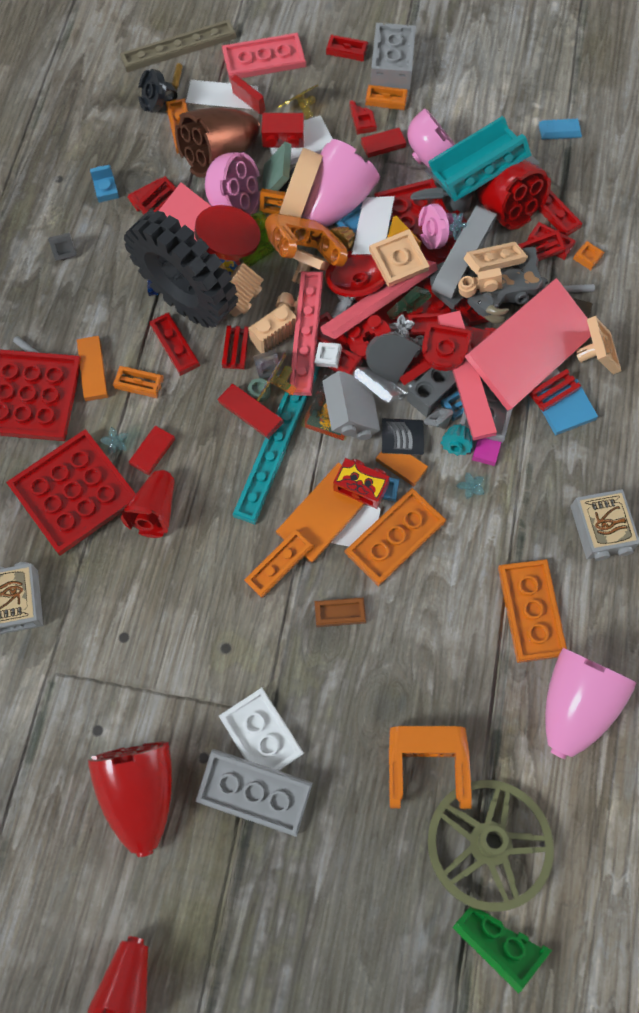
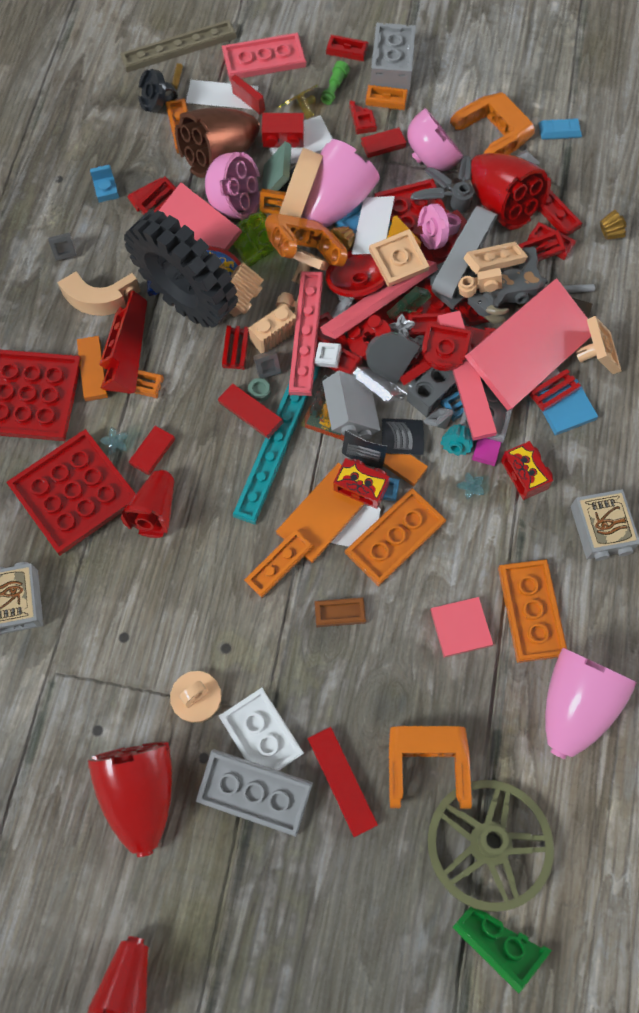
(24, 345): light grey piece -> none
(97, 300): none -> light nougat arch
(123, 346): none -> red wedge
(174, 343): red tile -> none
(195, 697): none -> light nougat tile
(227, 232): red tile -> none
(280, 381): clear yellow shield -> none
(340, 72): none -> bright green piece
(342, 782): none -> red tile
(365, 451): none -> black sticker
(457, 226): clear light blue plant -> none
(461, 627): none -> coral tile
(479, 158): teal panel -> none
(504, 116): none -> orange connector
(527, 470): none -> red brick
(588, 255): orange tile -> none
(613, 226): none -> pearl gold piece

